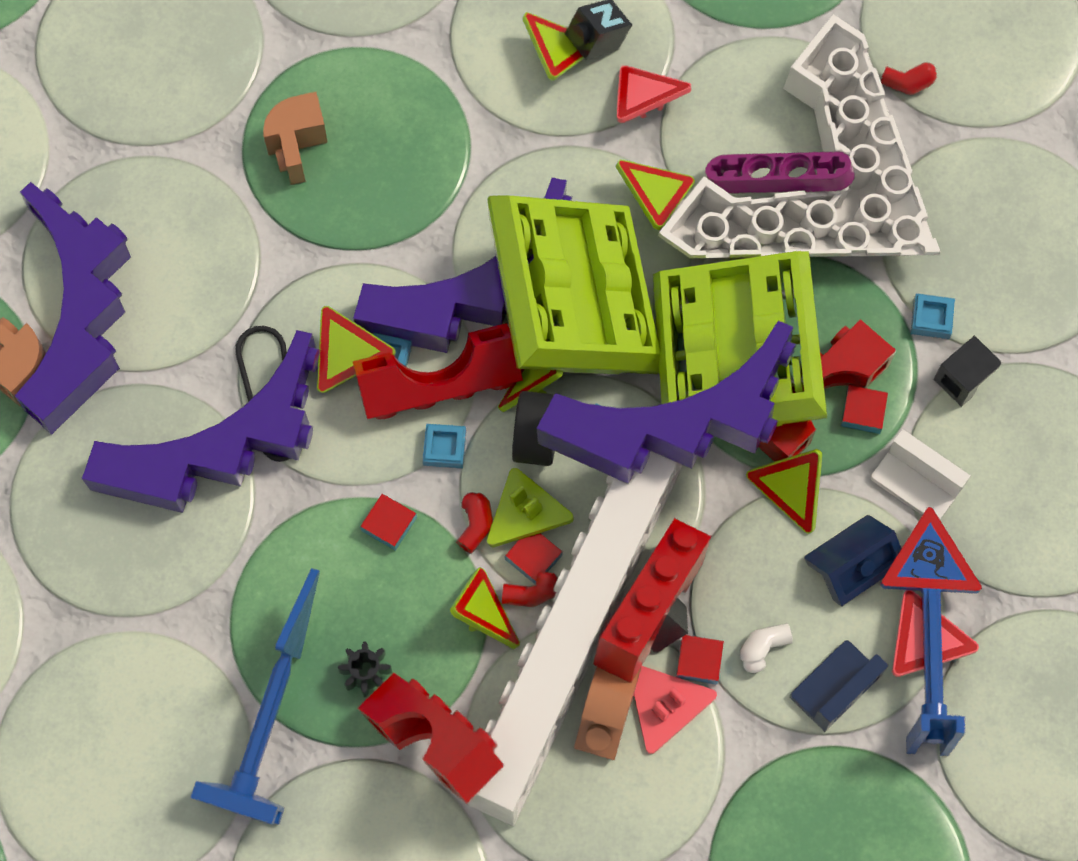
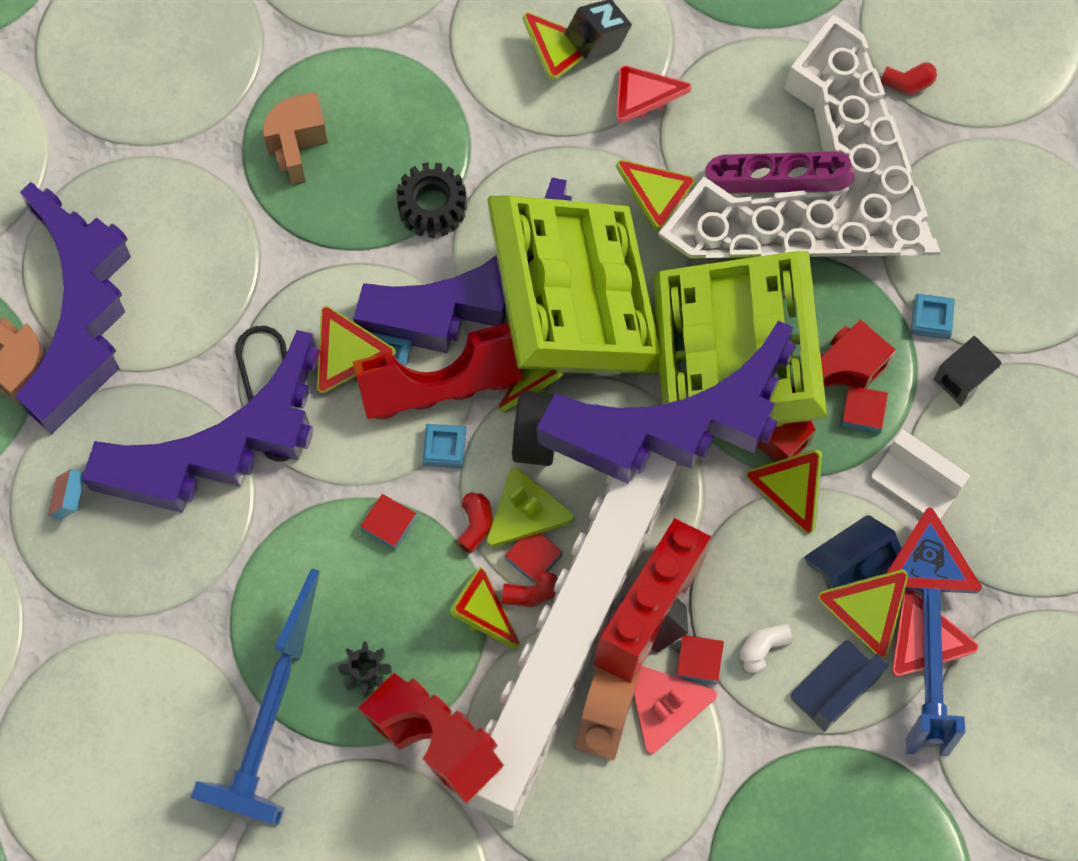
(66, 494): none -> dark azure tile
(428, 180): none -> black tyre
(869, 607): none -> piece

